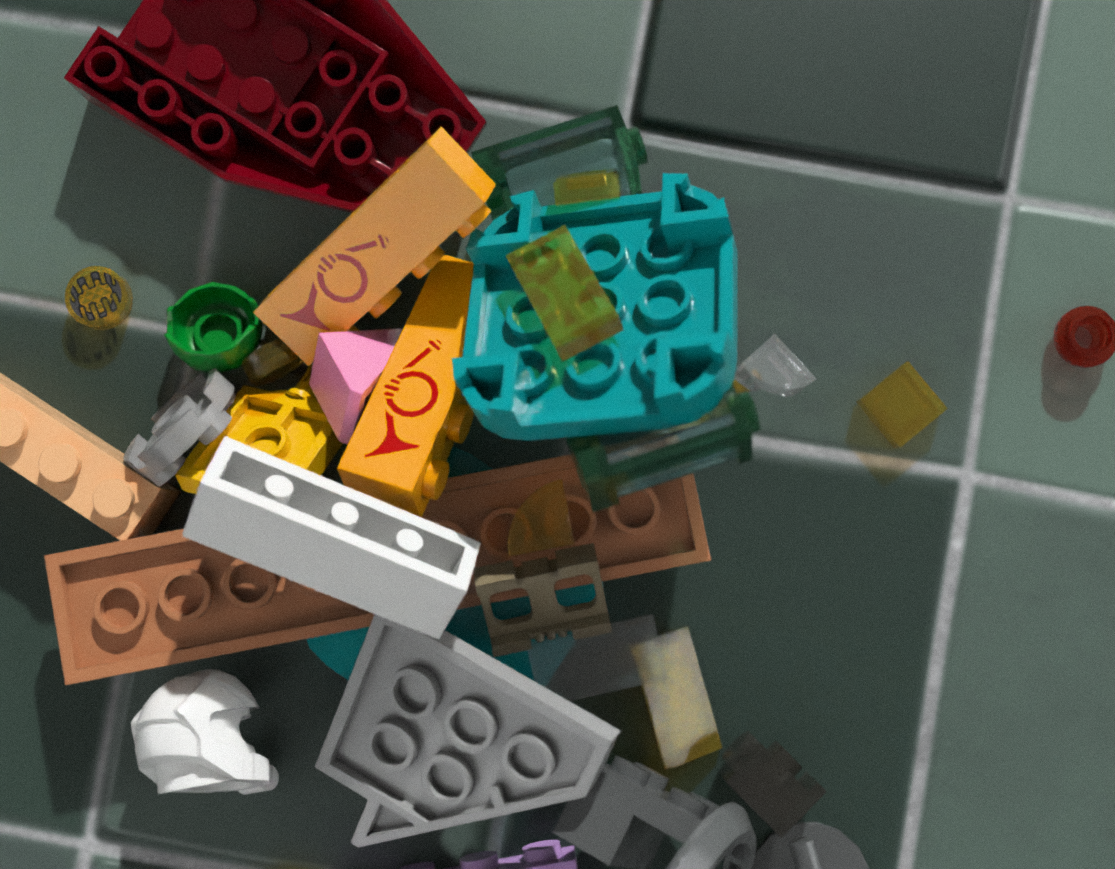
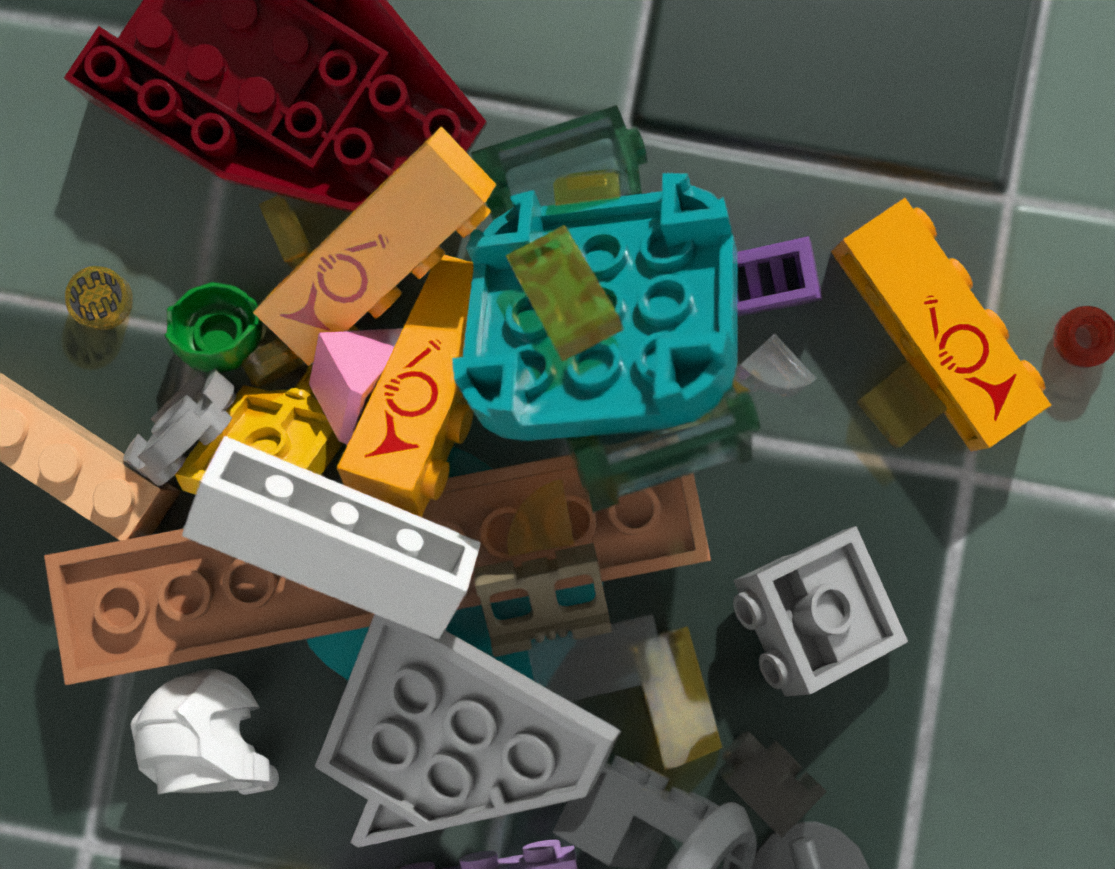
(286, 230): none -> clear yellow tile
(807, 272): none -> medium lavender slope
(818, 614): none -> light grey plate
(941, 325): none -> light orange brick

